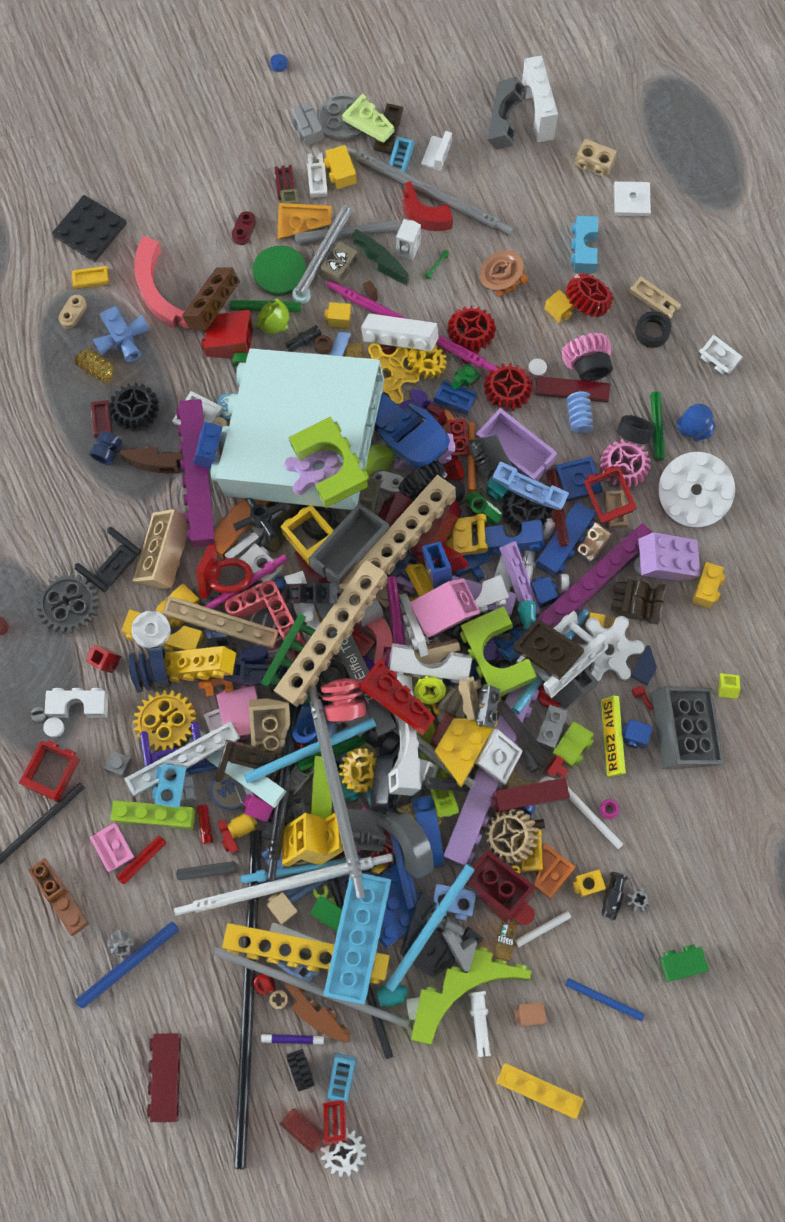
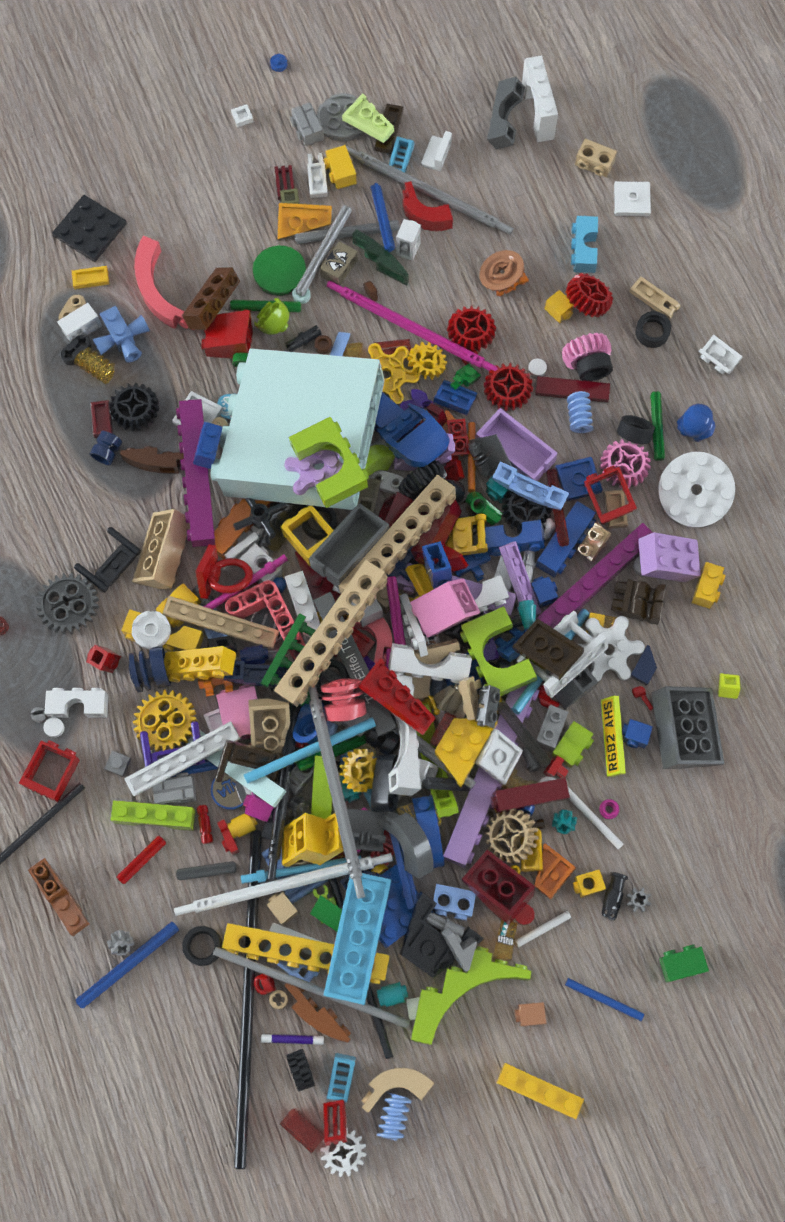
(74, 348): none -> black beam
(80, 322): none -> white hinge
(112, 847): bright pink plate -> none
(165, 1077): dark red brick -> none
(174, 785): medium azure brick -> none
(187, 948): none -> black tyre
(242, 115): none -> white tile
(245, 227): dark red plate -> none
(311, 593): black slope -> none
(338, 315): yellow brick -> none
(382, 217): none -> blue axle
(394, 1117): none -> light blue piece
(398, 1077): none -> tan arch
(400, 332): white brick -> none
(429, 697): neon yellow gear -> none
(429, 927): medium azure piece -> none
(445, 254): green hinge -> none
(479, 1012): white pin -> none
(563, 583): white tile -> none
(564, 821): none -> teal gear

